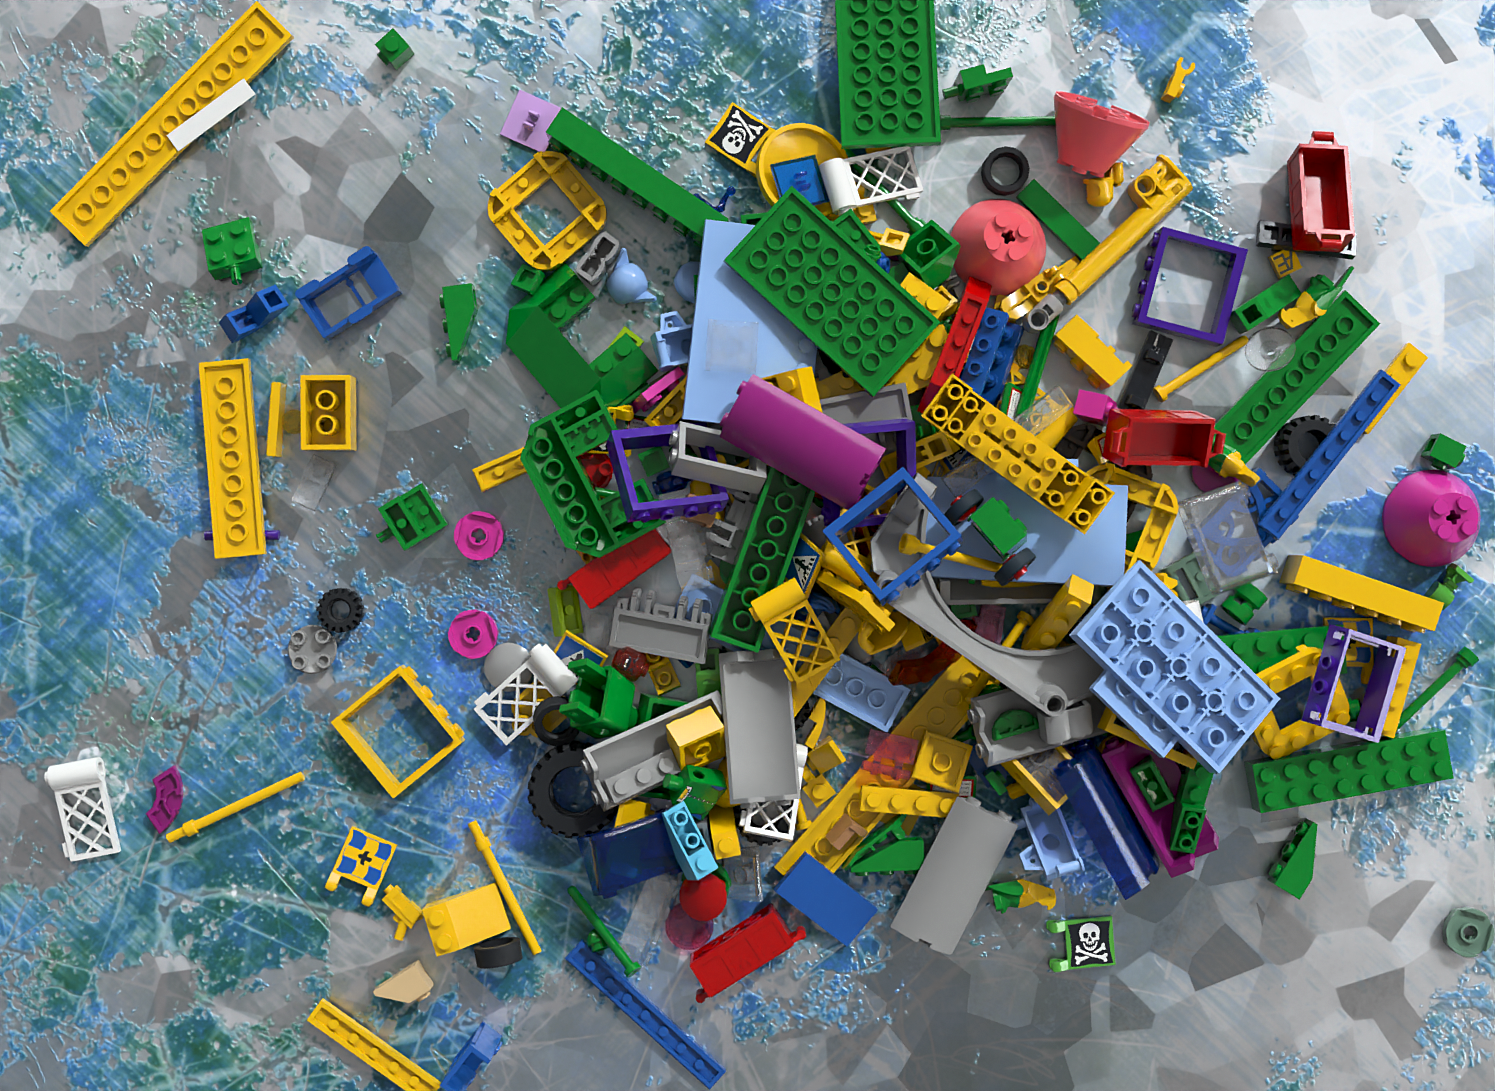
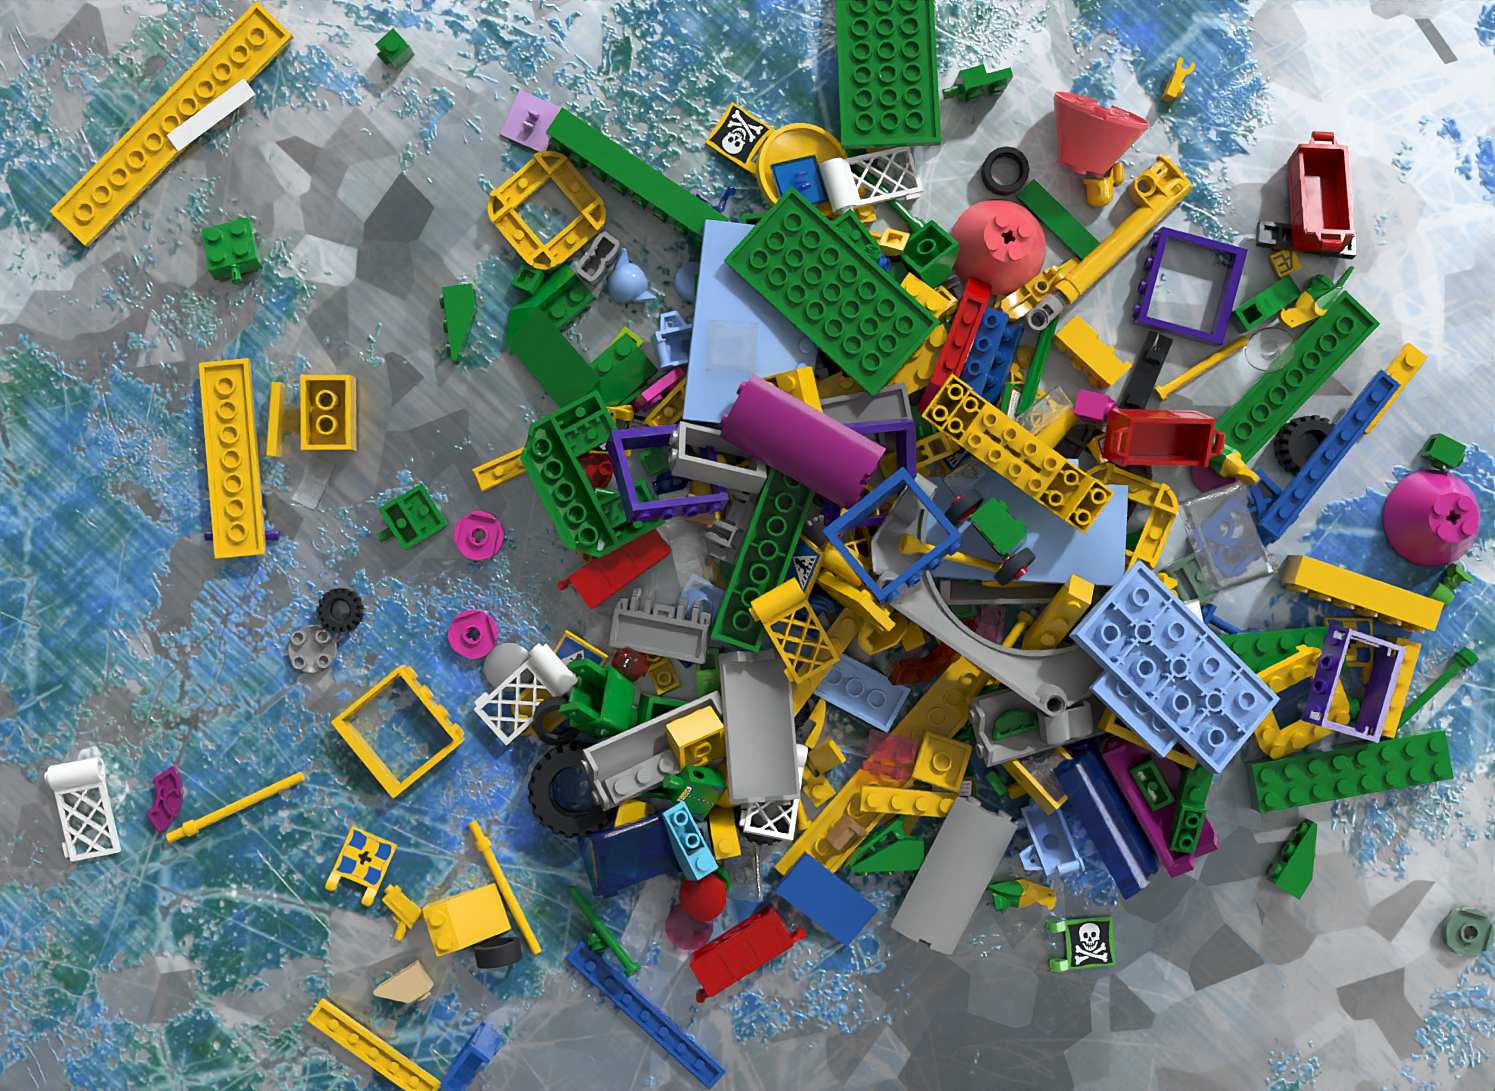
(257, 313): blue brick -> none
(375, 274): blue piece -> none
(565, 610): lime slope -> none
(947, 122): green bar -> none
(1251, 598): green wheel -> none

